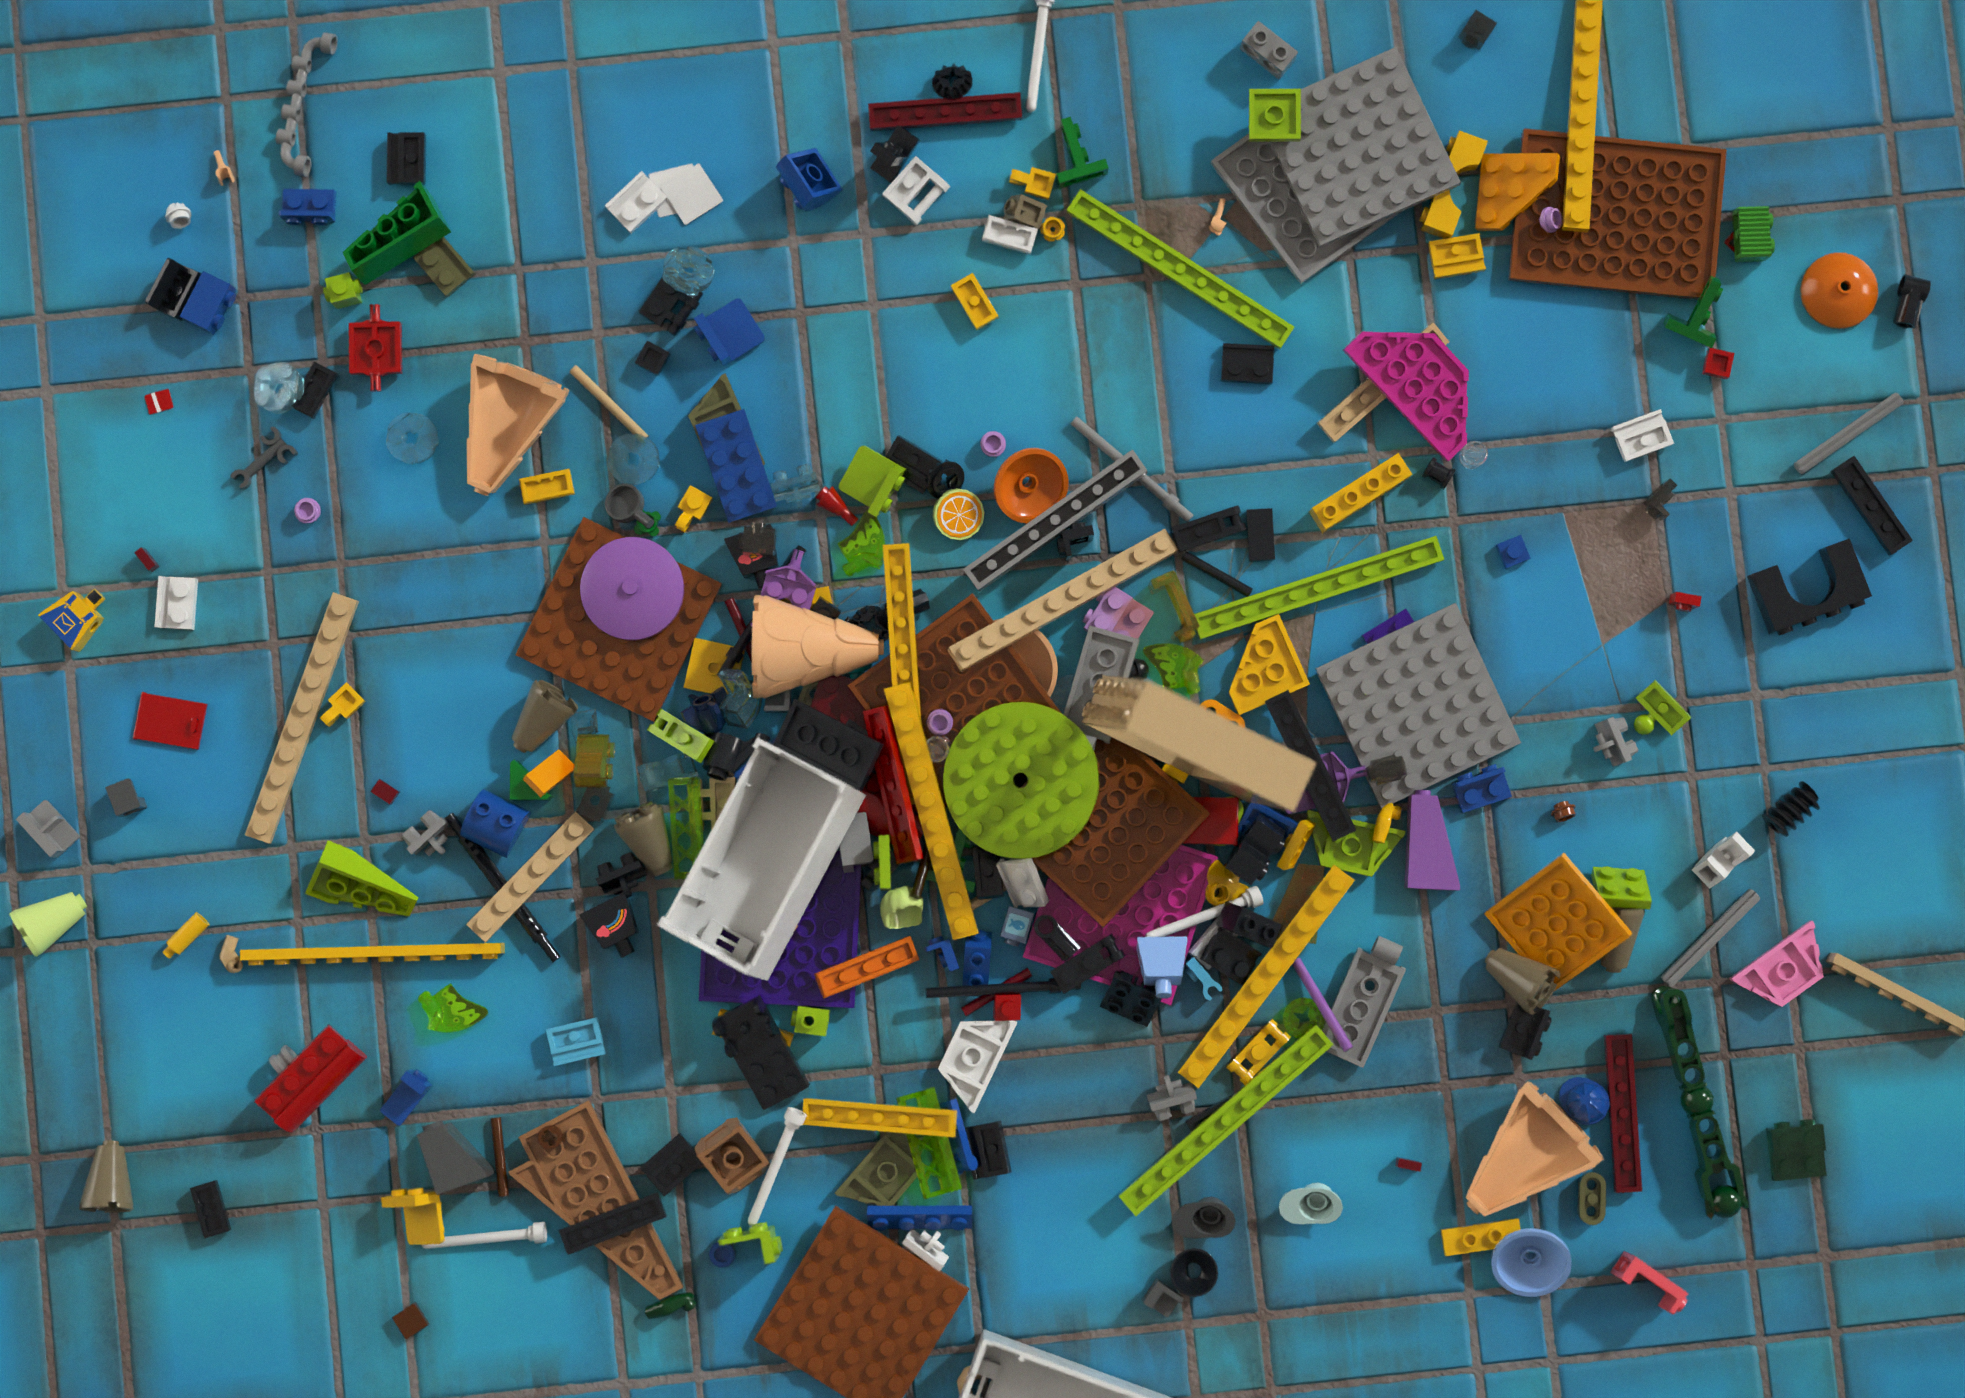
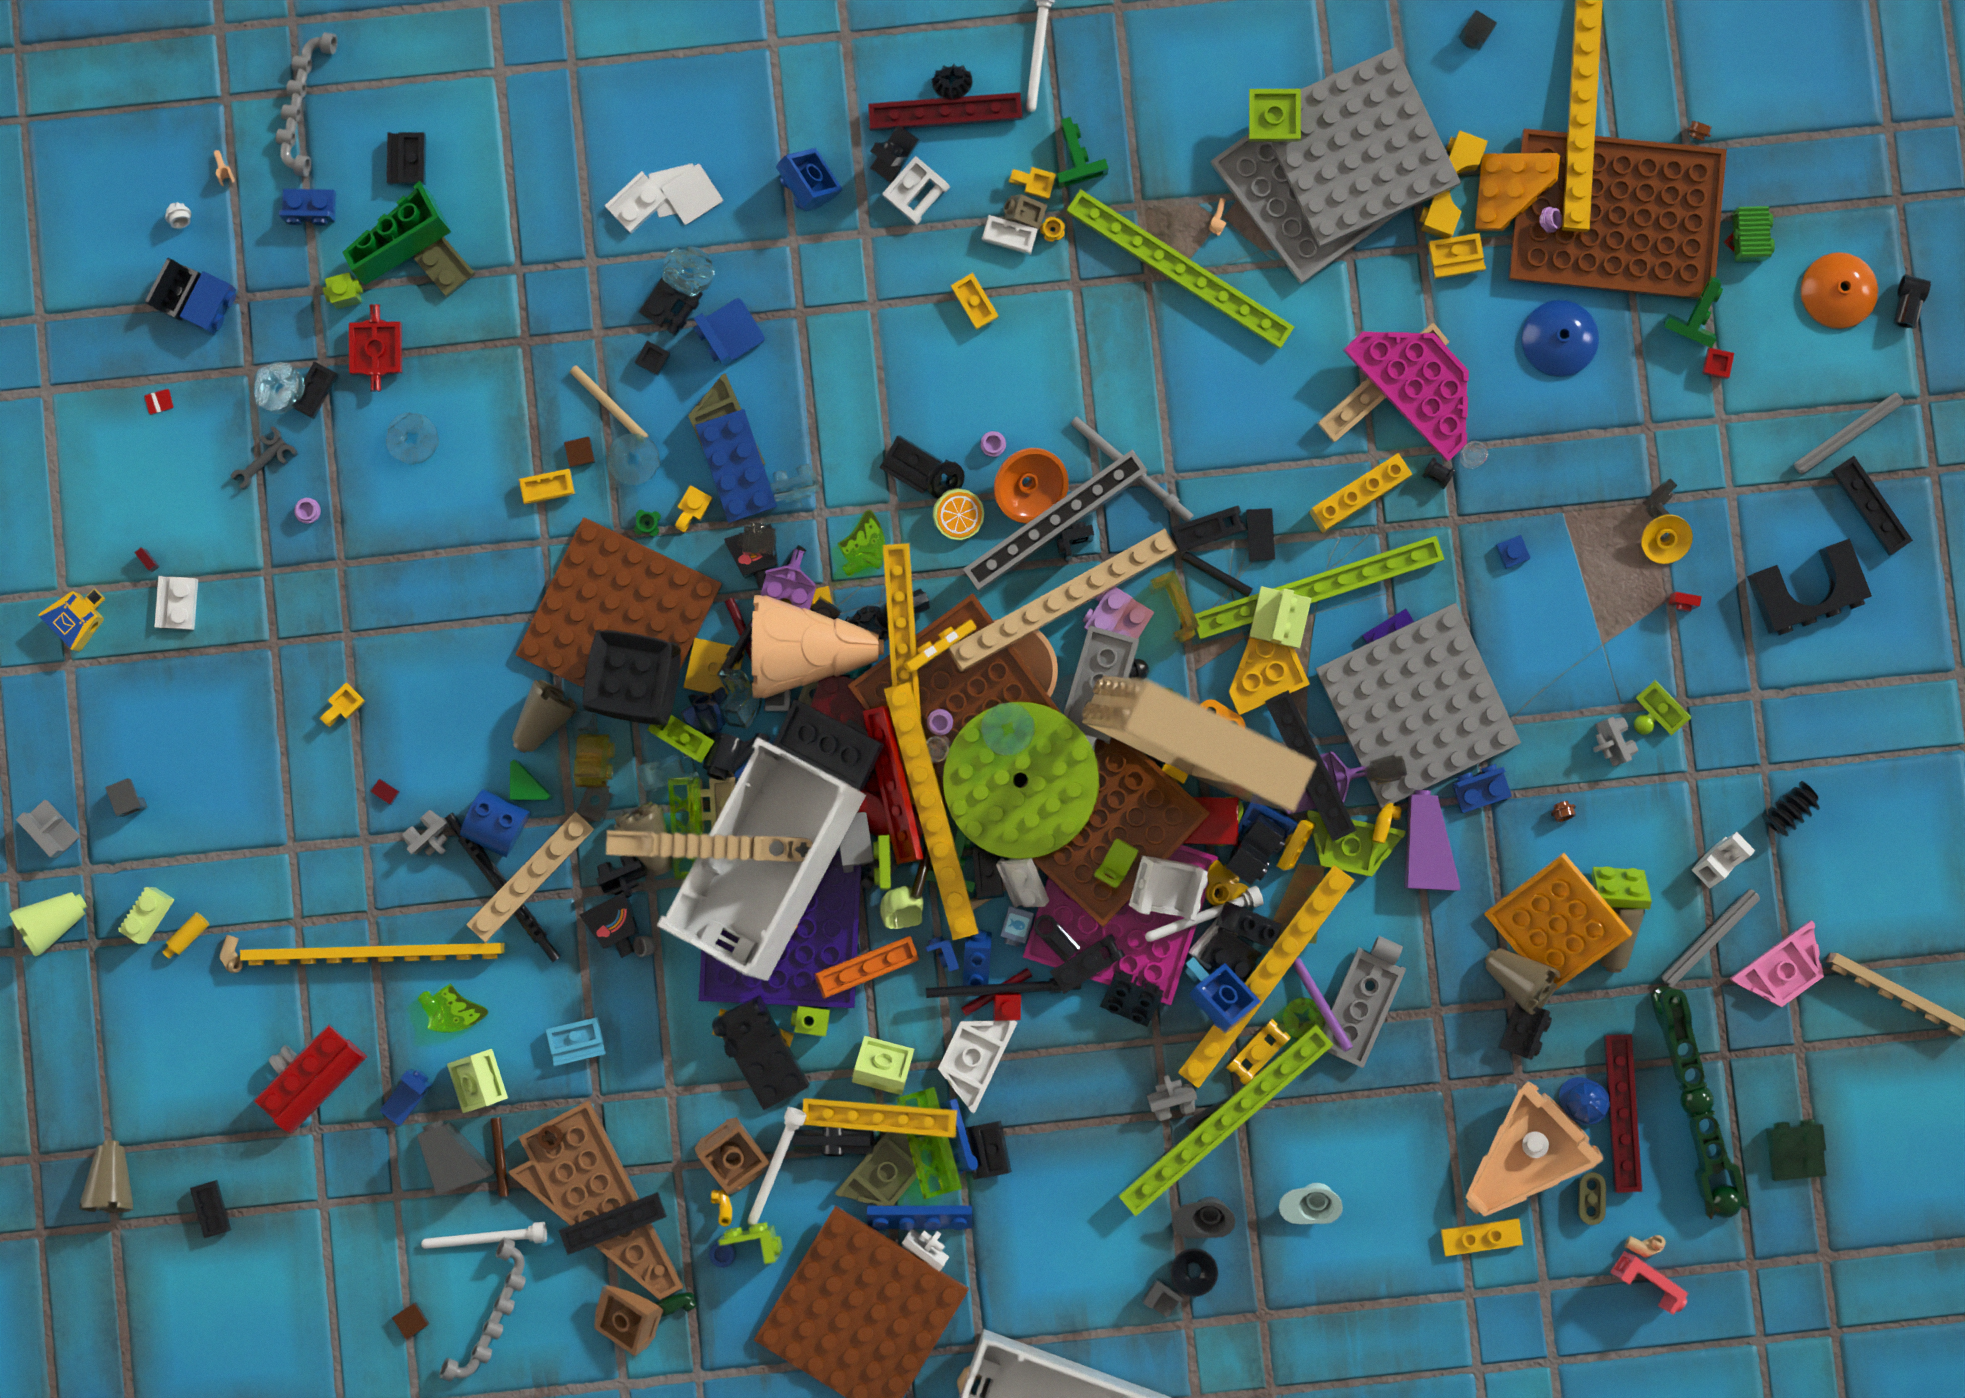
(146, 915): none -> yellowish green brick
(169, 721): red container -> none
(301, 718): tan plate -> none
(352, 879): lime wedge -> none
(421, 1214): yellow bracket -> none
(477, 1081): none -> yellowish green bracket
(491, 1328): none -> light grey bar
(505, 418): light nougat cone -> none
(549, 773): light orange tile -> none
(579, 452): none -> reddish brown tile
(626, 504): dark grey piece -> none
(627, 1318): none -> medium nougat slope
(631, 677): none -> black piece
(632, 588): medium lavender dish -> none
(644, 946): none -> light grey hinge
(671, 1164): black plate -> none
(703, 846): none -> tan piece
(725, 1207): none -> yellow arm
(832, 502): red cone -> none
(833, 1142): none -> black piece
(872, 480): lime bracket -> none
(882, 1065): none -> yellowish green bracket
(929, 650): none -> yellow plate
(993, 733): none -> clear light blue plate
(1117, 863): none -> lime bracket
(1161, 962): light blue torso -> none
(1168, 887): none -> white panel
(1176, 665): clear neon green arm -> none
(1224, 998): none -> blue brick
(1247, 363): black plate -> none
(1268, 50): light grey brick -> none
(1280, 617): none -> yellowish green bracket
(1408, 1164): dark red piece -> none
(1533, 1272): light blue dish -> none
(1535, 1144): none -> white plate
(1545, 346): none -> blue dish
(1642, 435): white plate -> none
(1647, 1247): none -> tan arm
(1673, 546): none -> yellow dish
(1699, 130): none -> dark orange plate

